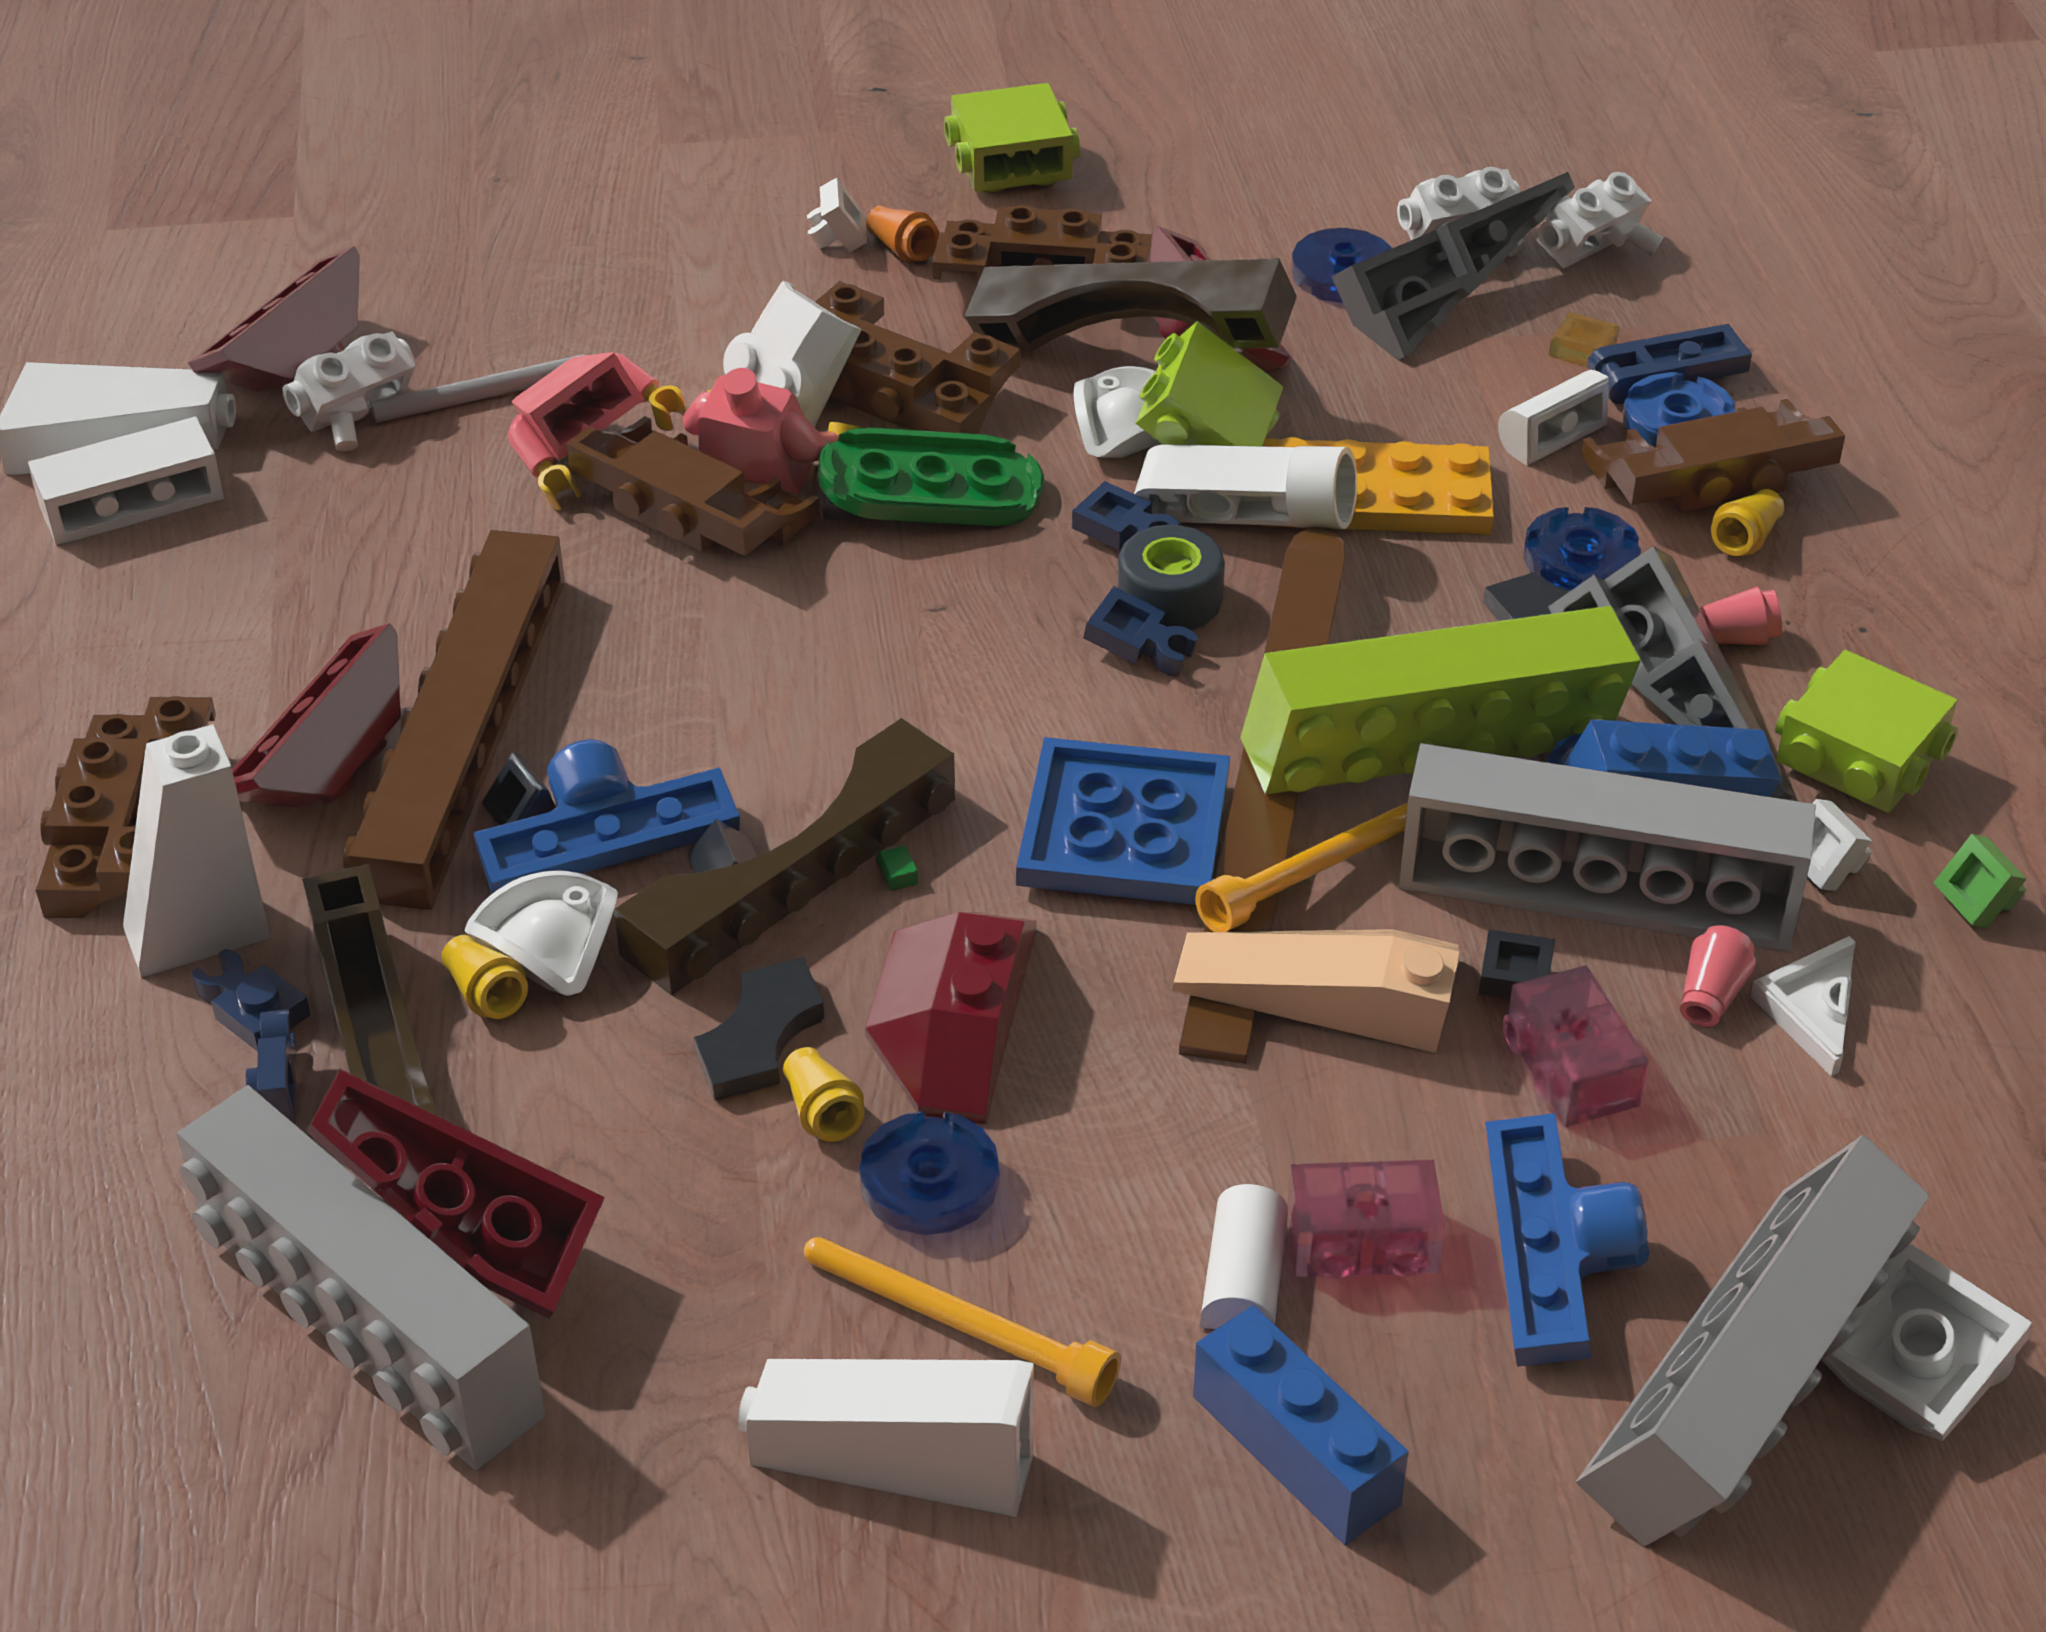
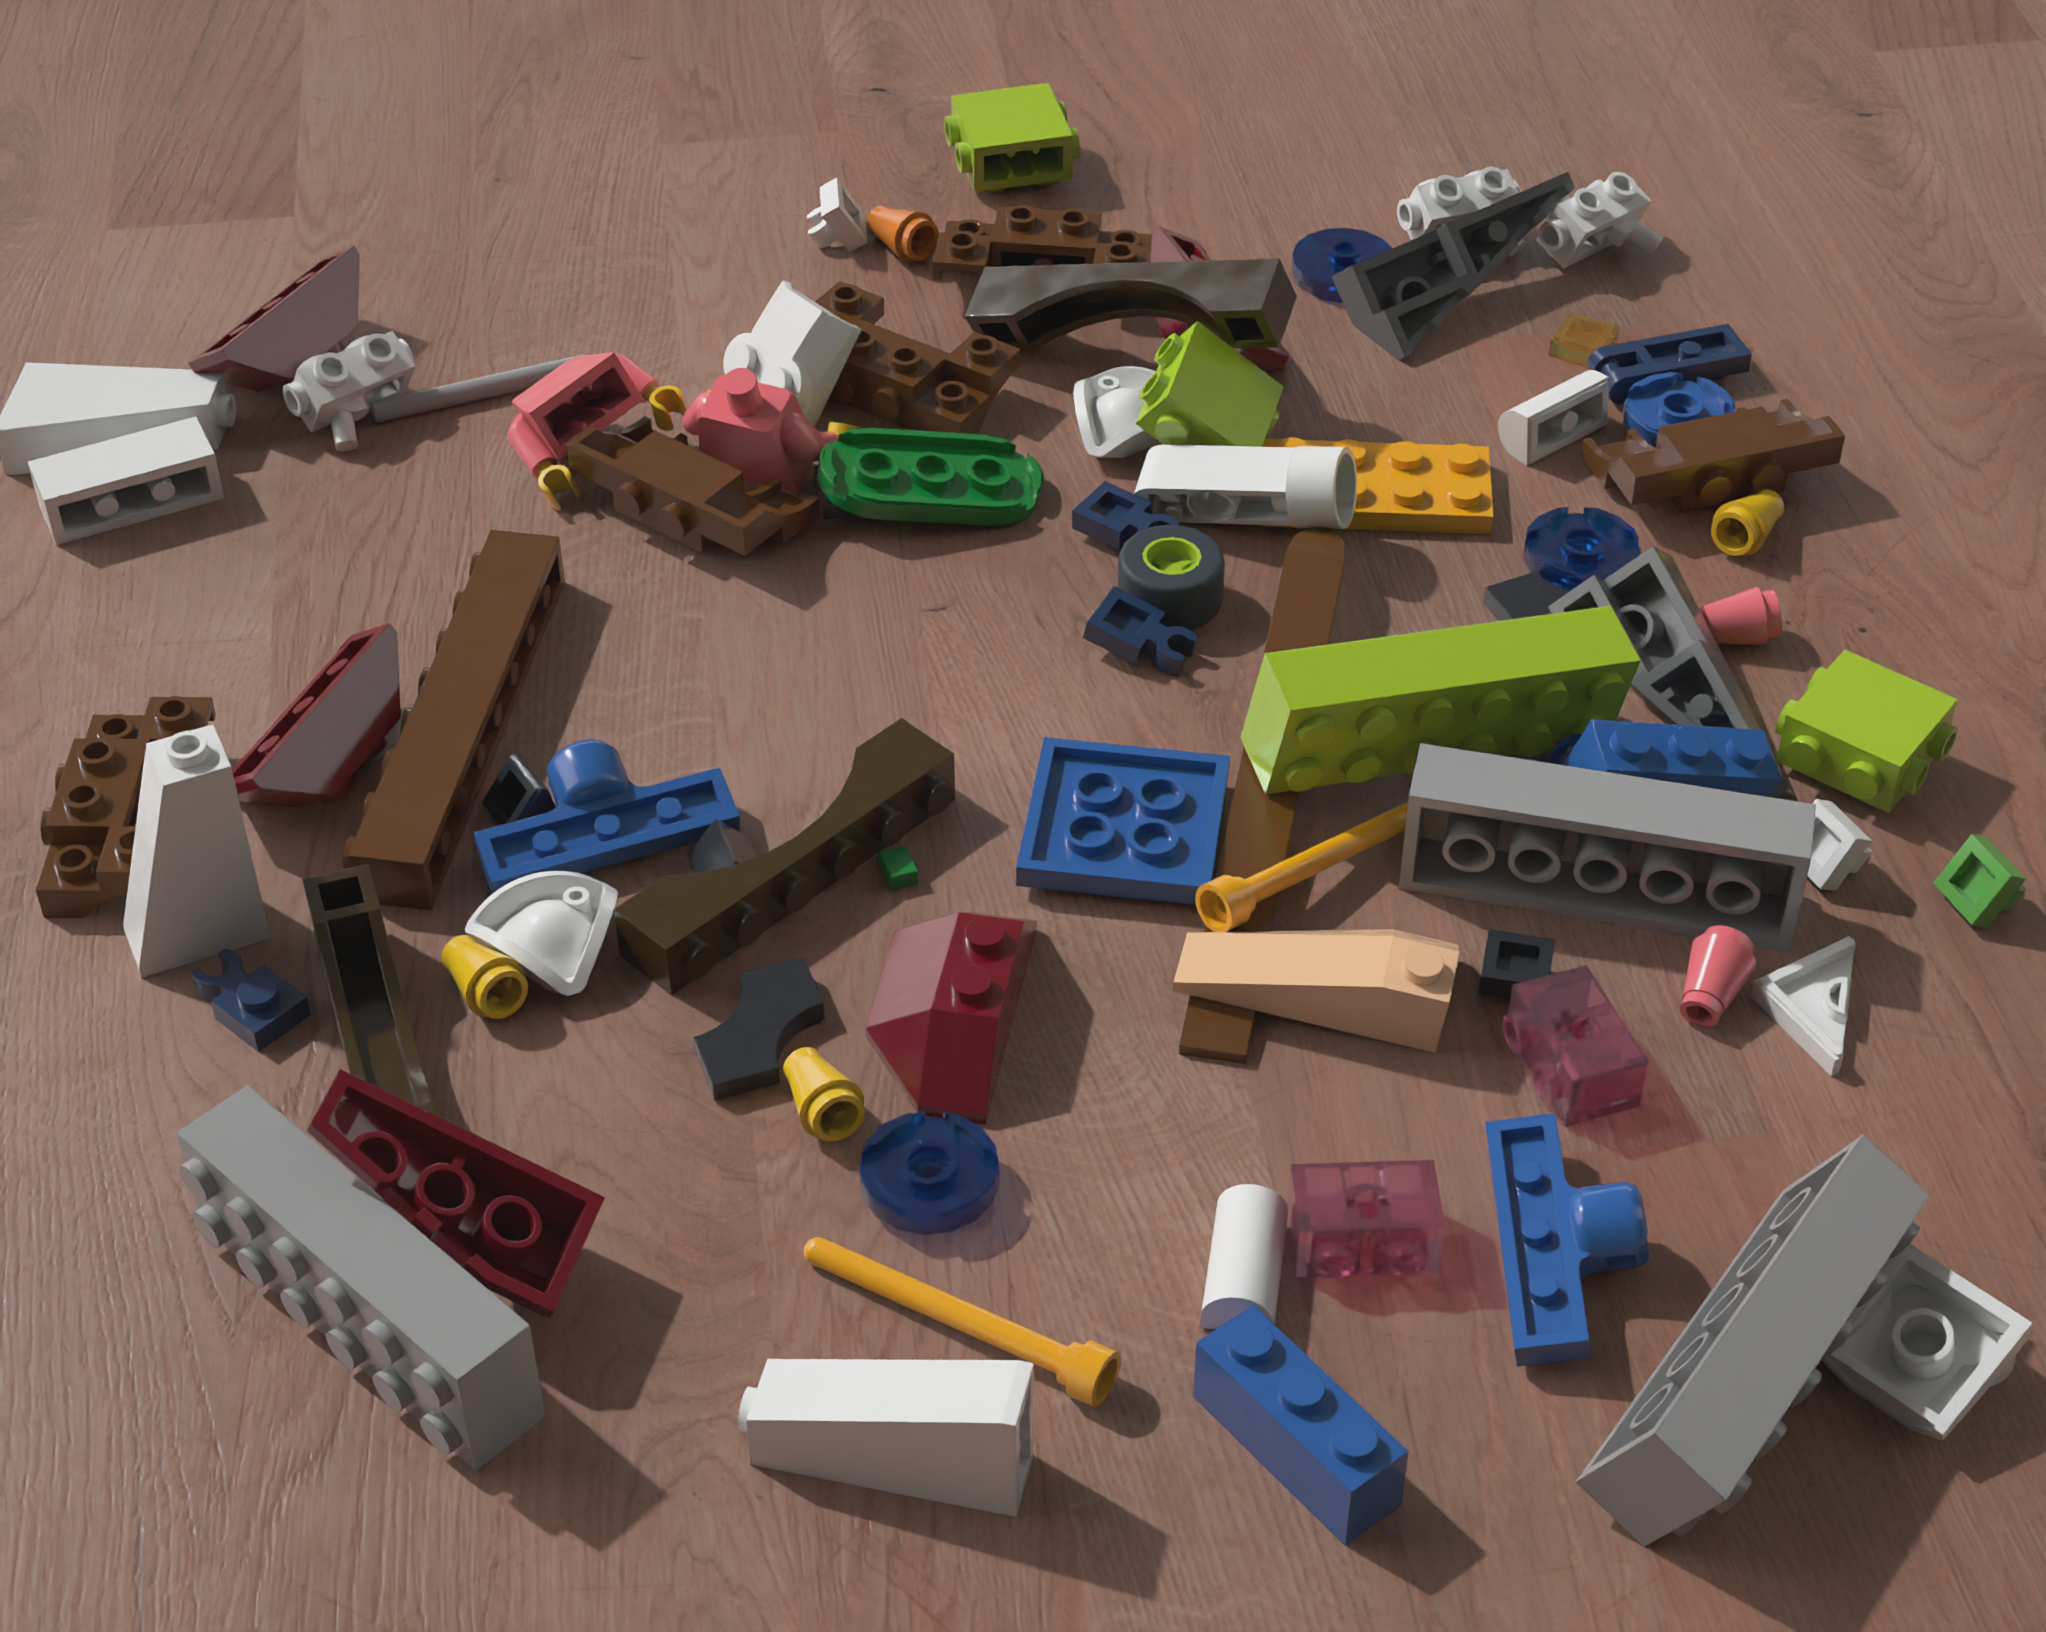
(274, 1073): dark blue plate -> none

